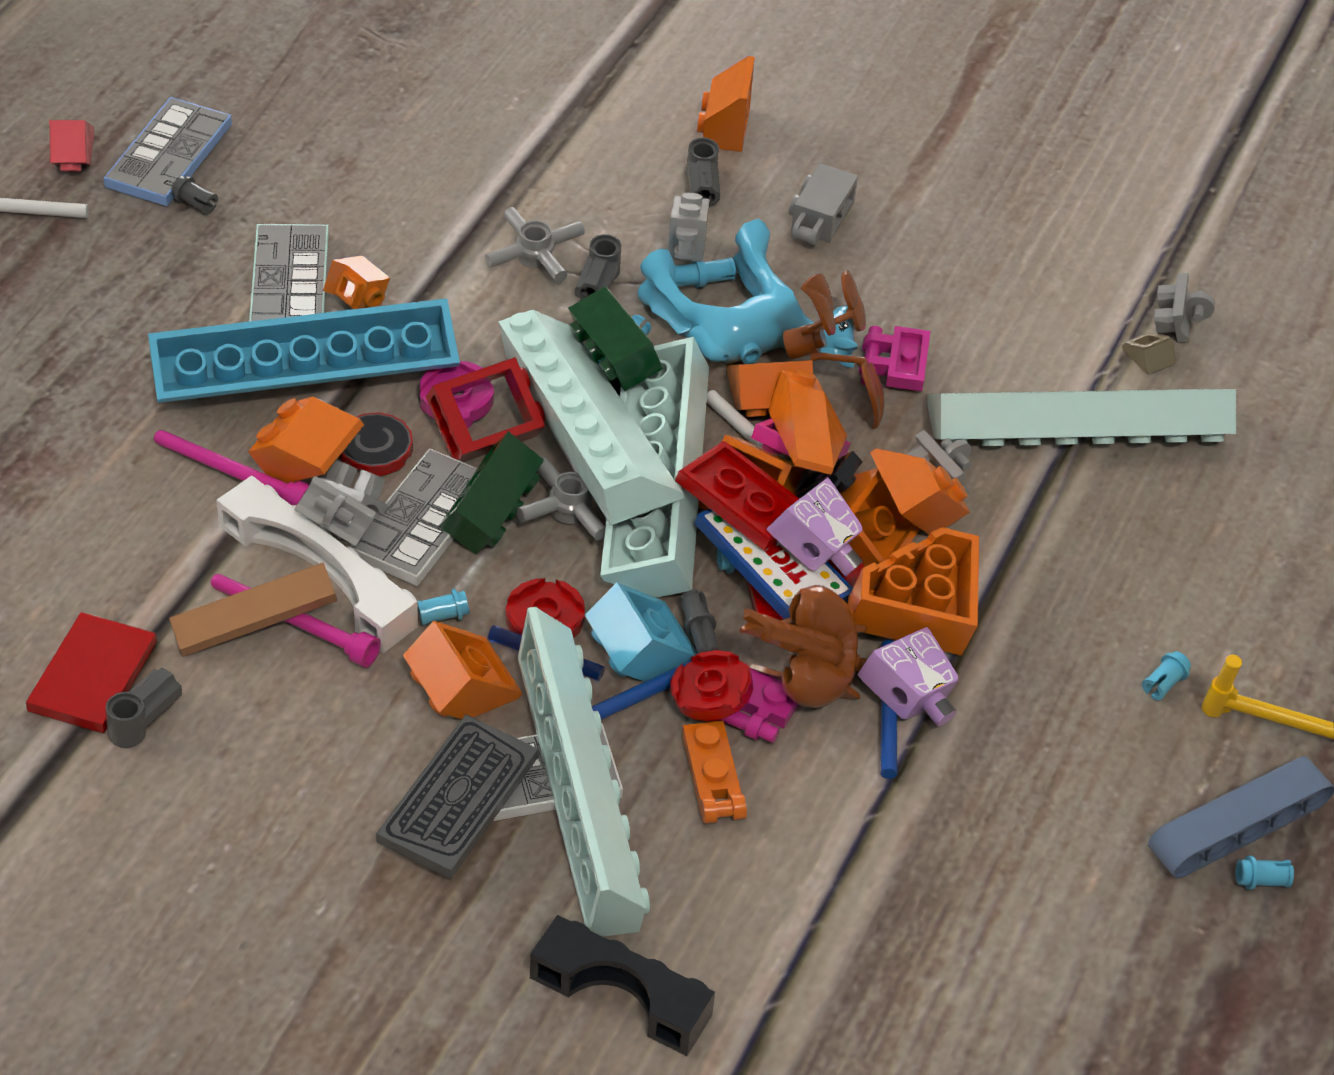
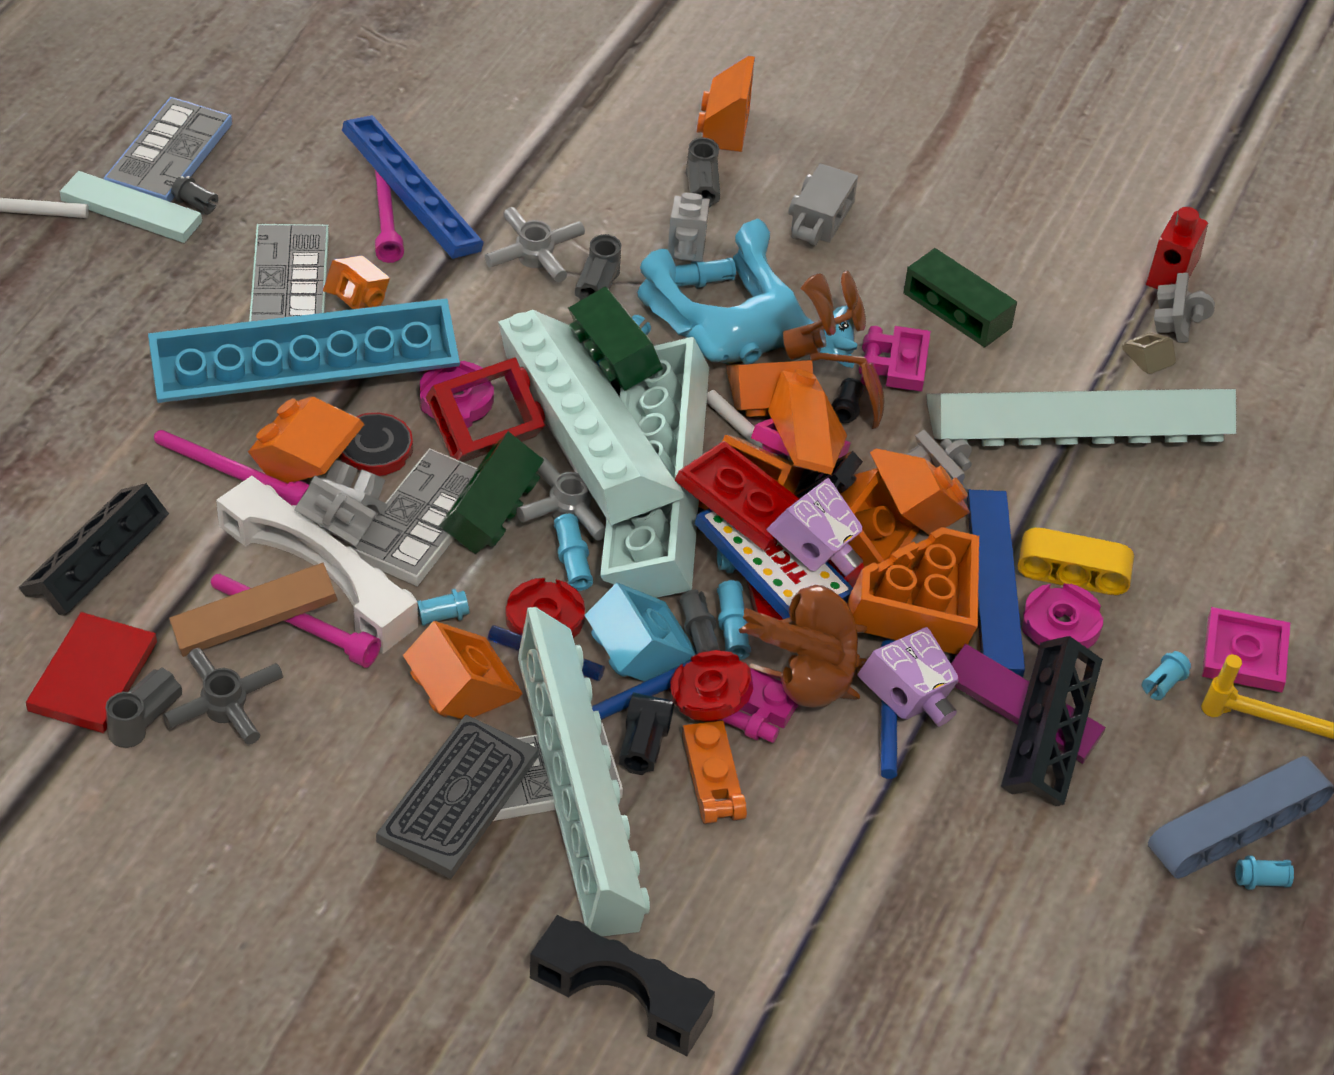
(71, 144): coral slope -> none
(96, 548): none -> black fence
(131, 206): none -> light aqua tile
(223, 696): none -> dark grey bar
(388, 243): none -> dark pink piece
(412, 186): none -> blue tile
(573, 551): none -> medium azure pin
(646, 725): none -> black piece
(731, 618): none -> medium azure pin
(848, 400): none -> black pin
(960, 297): none -> dark green brick
(997, 588): none -> blue tile
(1006, 693): none -> magenta tile
(1045, 713): none -> black fence
(1071, 600): none -> dark pink plate
(1076, 560): none -> yellow beam
(1184, 236): none -> red torso
(1258, 642): none -> dark pink plate

